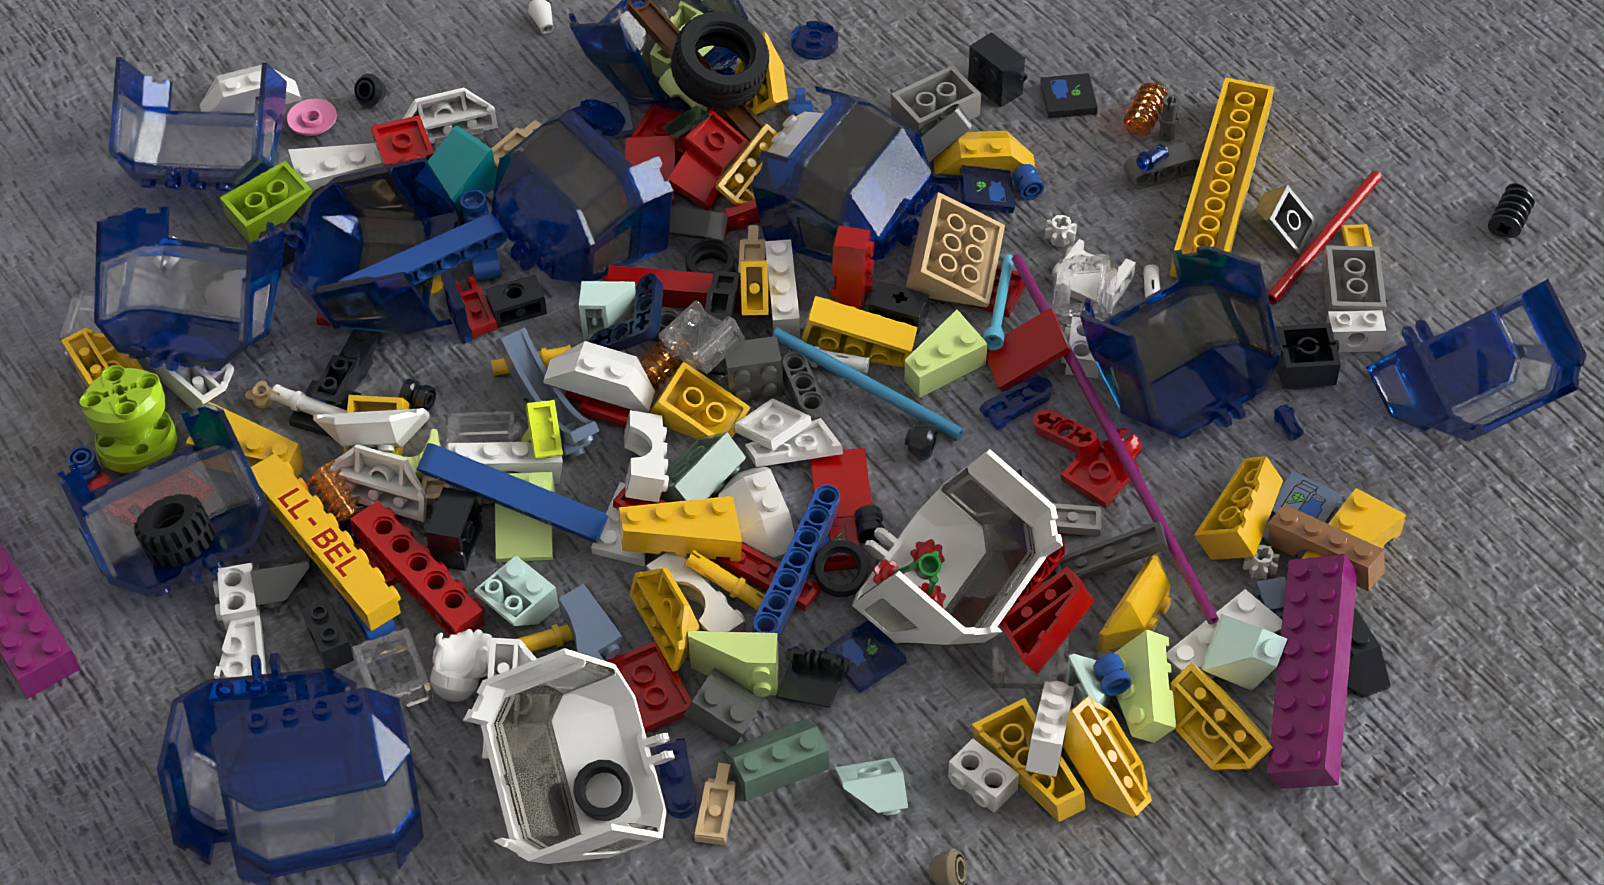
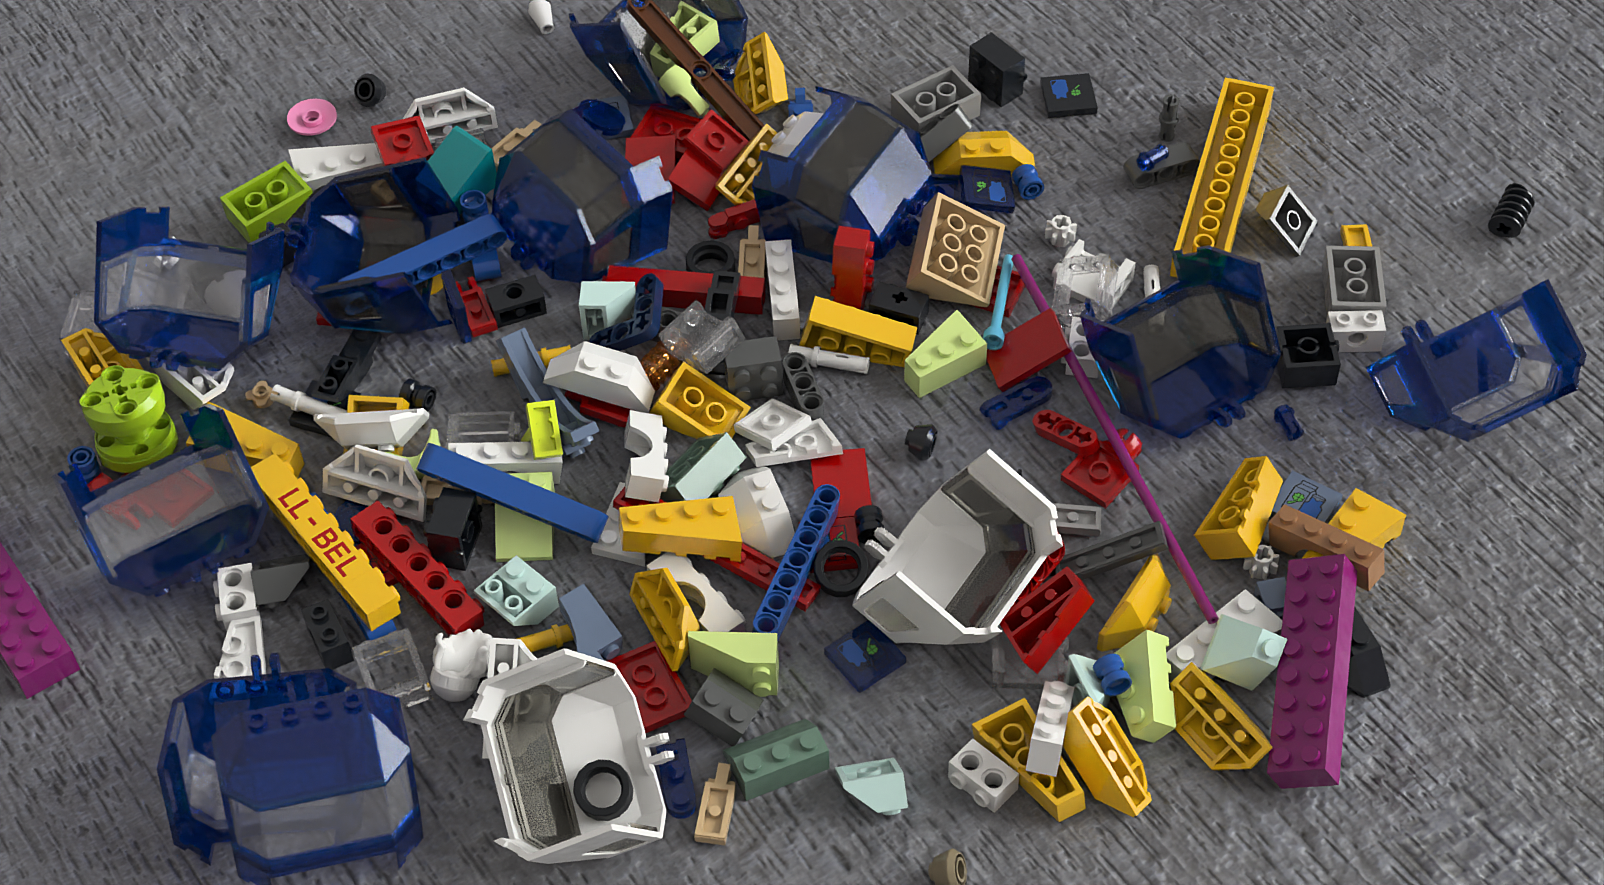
(174, 530): black tyre -> none
(192, 145): windscreen -> none
(237, 91): white wedge -> none
(335, 492): clear orange piece -> none
(685, 122): clear green piece -> none
(697, 224): dark grey beam -> none
(723, 31): black tyre -> none
(724, 579): yellow pin -> none
(754, 287): yellow slope -> none
(812, 677): black hinge -> none
(814, 40): clear blue tile -> none
(868, 384): dark azure piece -> none
(926, 564): plant -> none
(1145, 109): clear orange piece -> none
(1323, 237): red piece -> none

